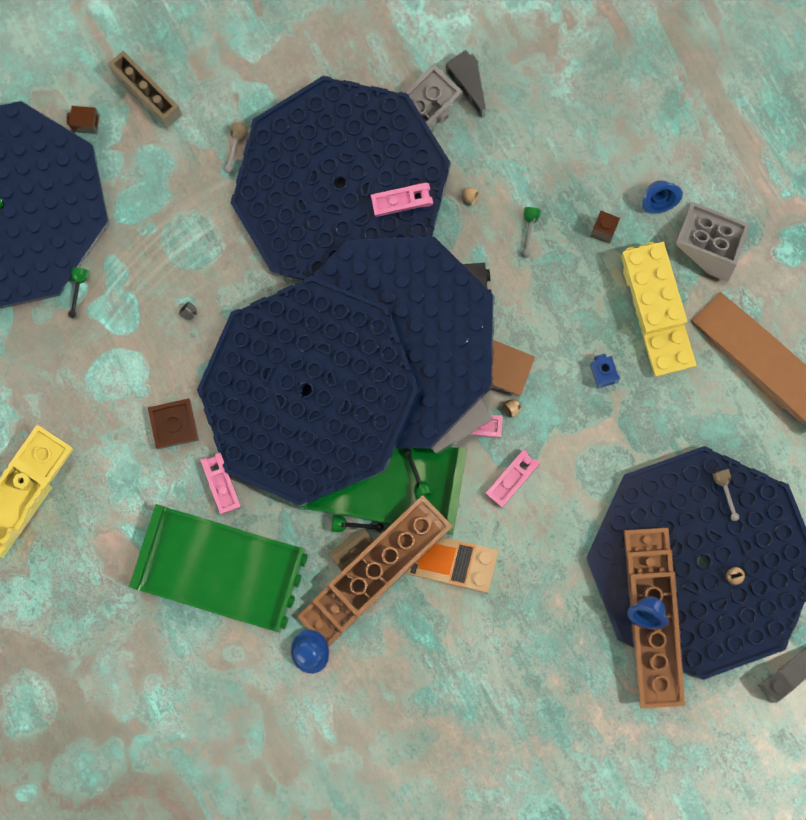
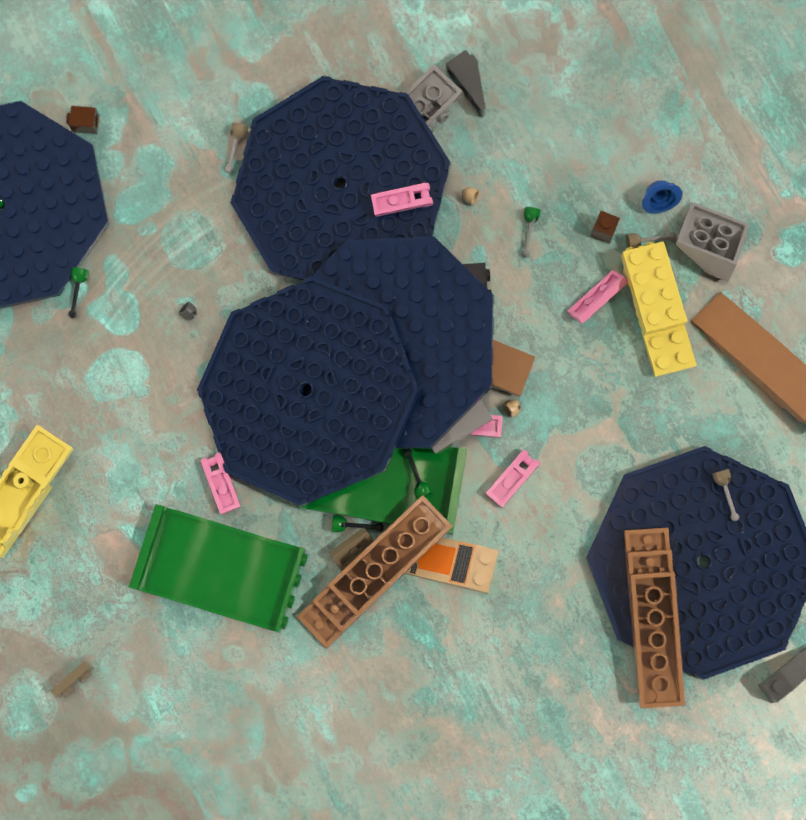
(67, 685): none -> dark tan plate
(145, 89): dark tan brick -> none
(173, 424): reddish brown plate -> none
(310, 651): blue hat -> none
(597, 296): none -> bright pink plate
(603, 378): blue brick -> none
(635, 240): none -> hinge
(648, 613): blue hat -> none
(738, 580): tan hinge -> none

